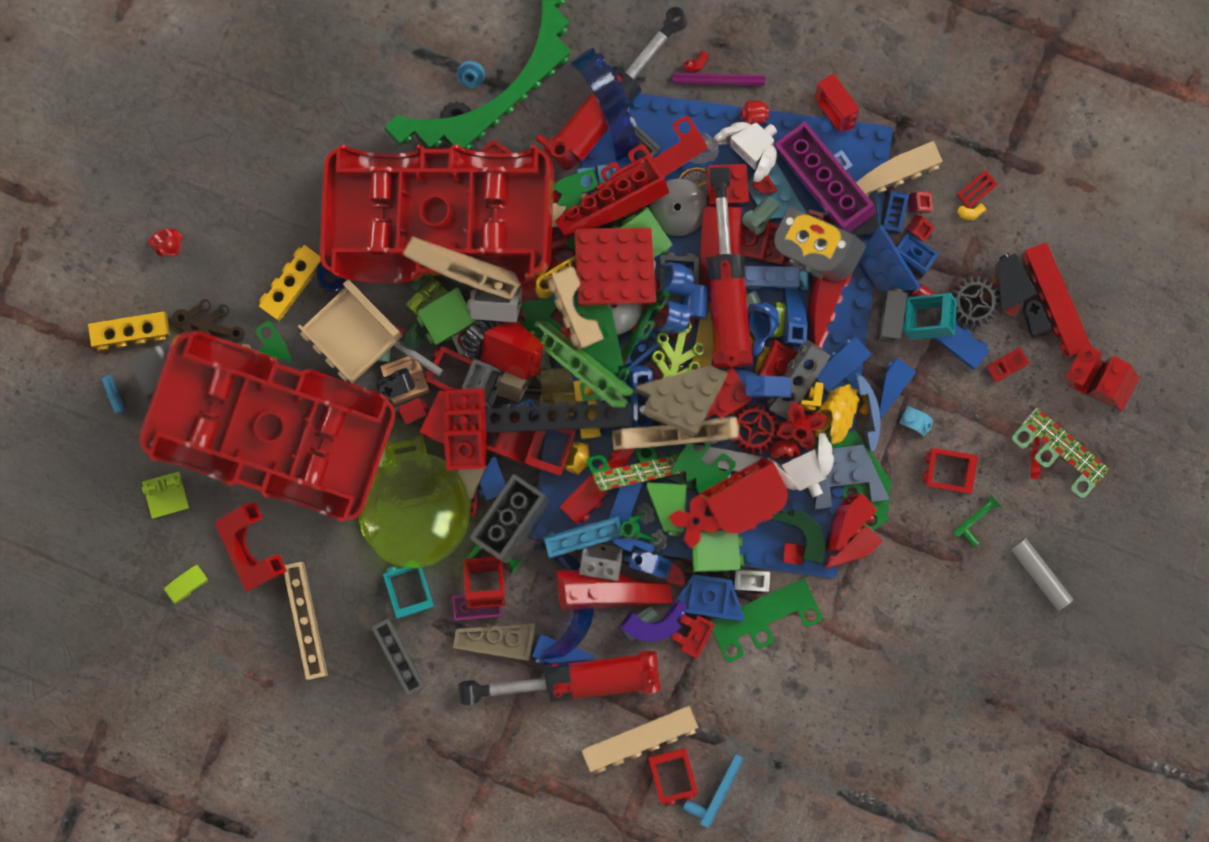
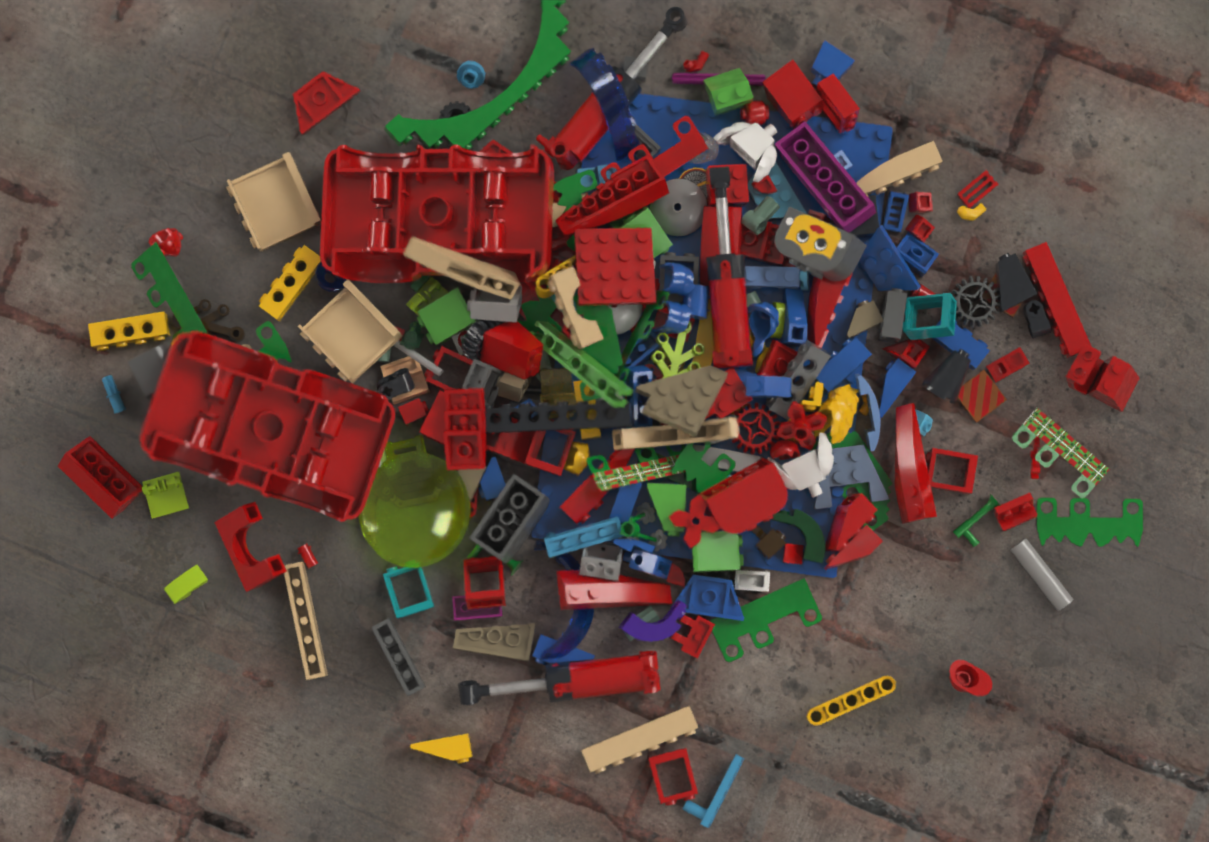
(100, 477): none -> red slope
(169, 289): none -> green piece
(274, 203): none -> tan panel
(307, 555): none -> red pin
(320, 99): none -> red wing
(451, 748): none -> yellow slope
(728, 91): none -> bright green slope
(770, 542): none -> dark brown brick
(793, 95): none -> red slope
(830, 61): none -> blue torso
(861, 700): none -> yellow beam
(864, 318): none -> dark tan slope
(908, 351): none -> red slope
(911, 470): none -> red wedge
(949, 376): none -> black cone
(969, 678): none -> red piece
(980, 396): none -> tile
(1015, 512): none -> red bracket
(1080, 525): none -> green piece

